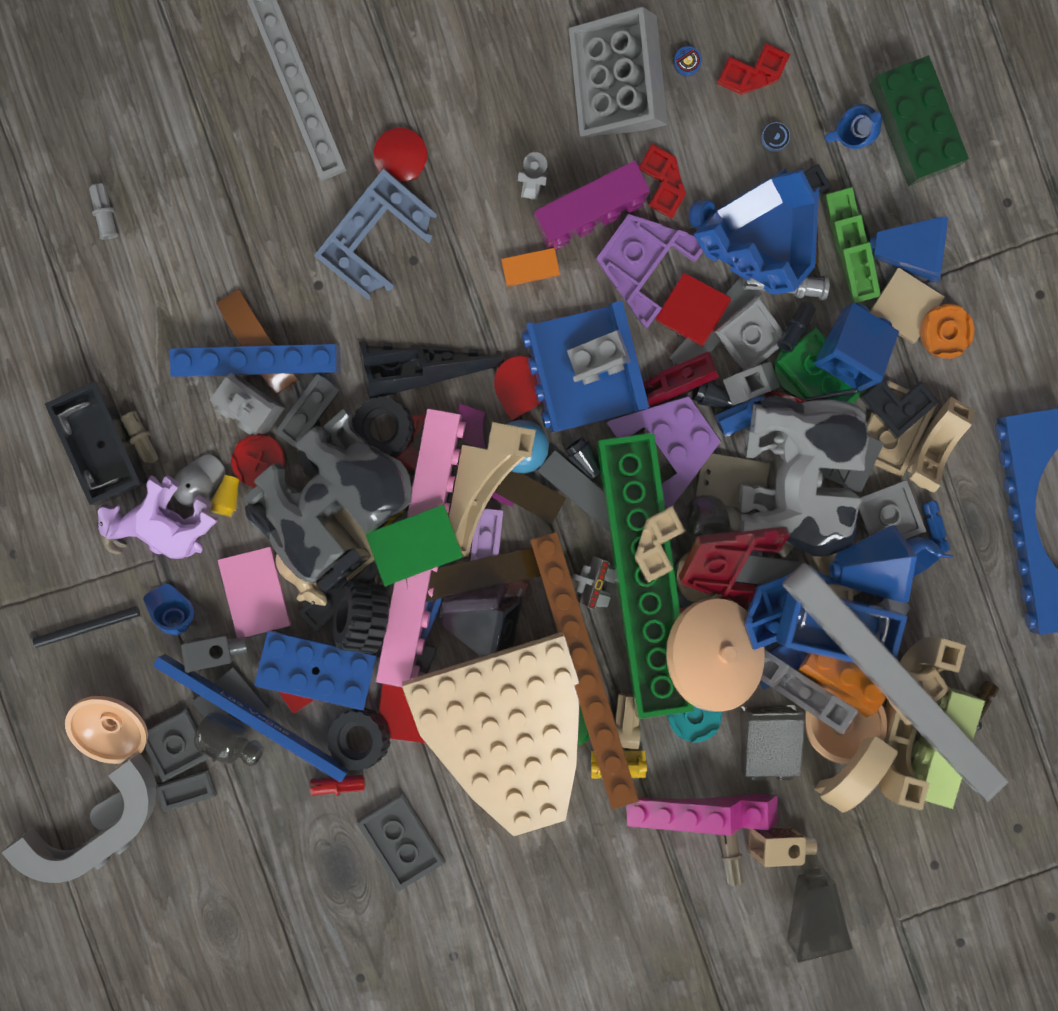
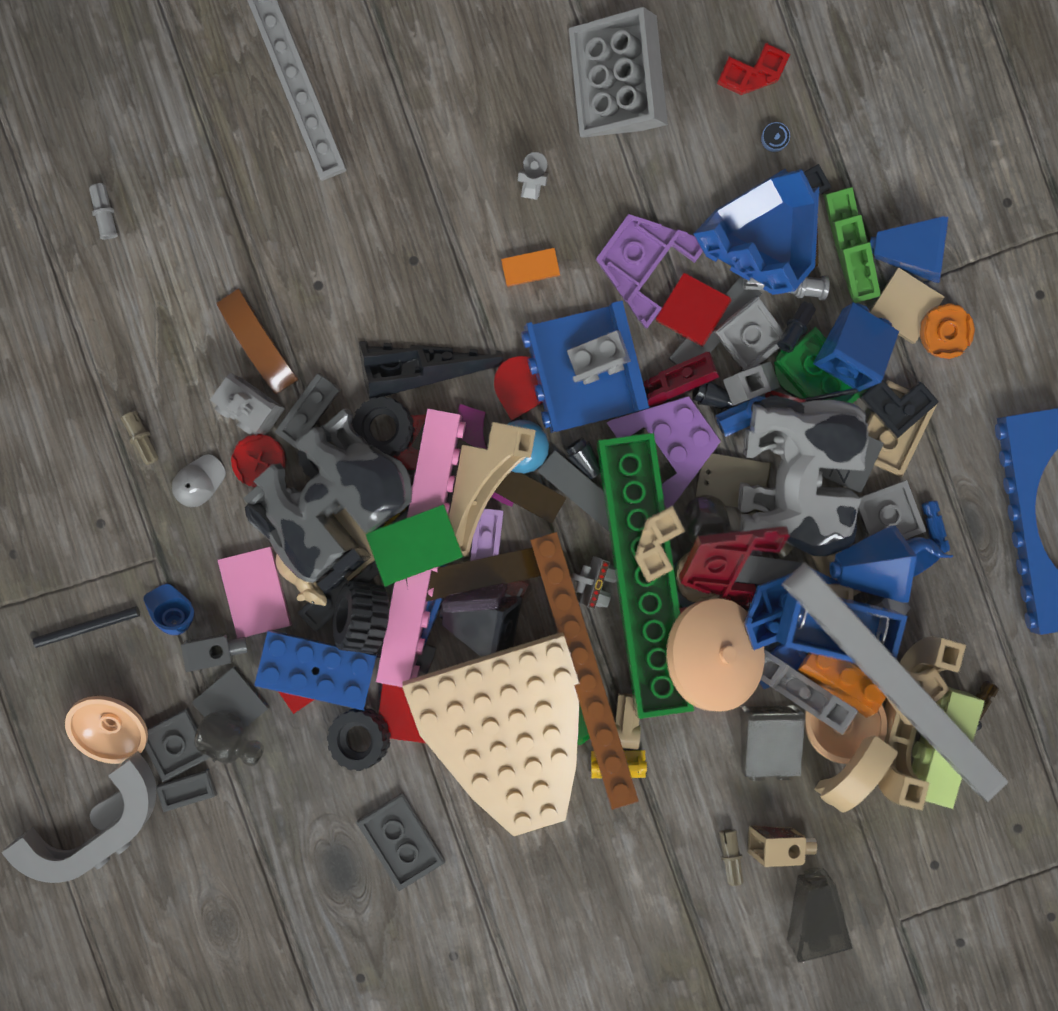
(81, 423): black piece -> none
(155, 524): lavender animal -> none
(226, 497): yellow cone -> none
(251, 717): blue tile -> none
(255, 360): blue arch -> none
(331, 785): red axle -> none
(381, 195): sand blue wedge -> none
(400, 154): red dish -> none
(591, 205): magenta piece -> none
(664, 168): red tile -> none
(687, 61): tile -> none
(695, 725): teal tile -> none
(700, 211): blue tile -> none
(705, 815): dark pink arch -> none
(857, 127): blue hair -> none
(918, 120): dark green brick -> none
(938, 442): tan arch -> none

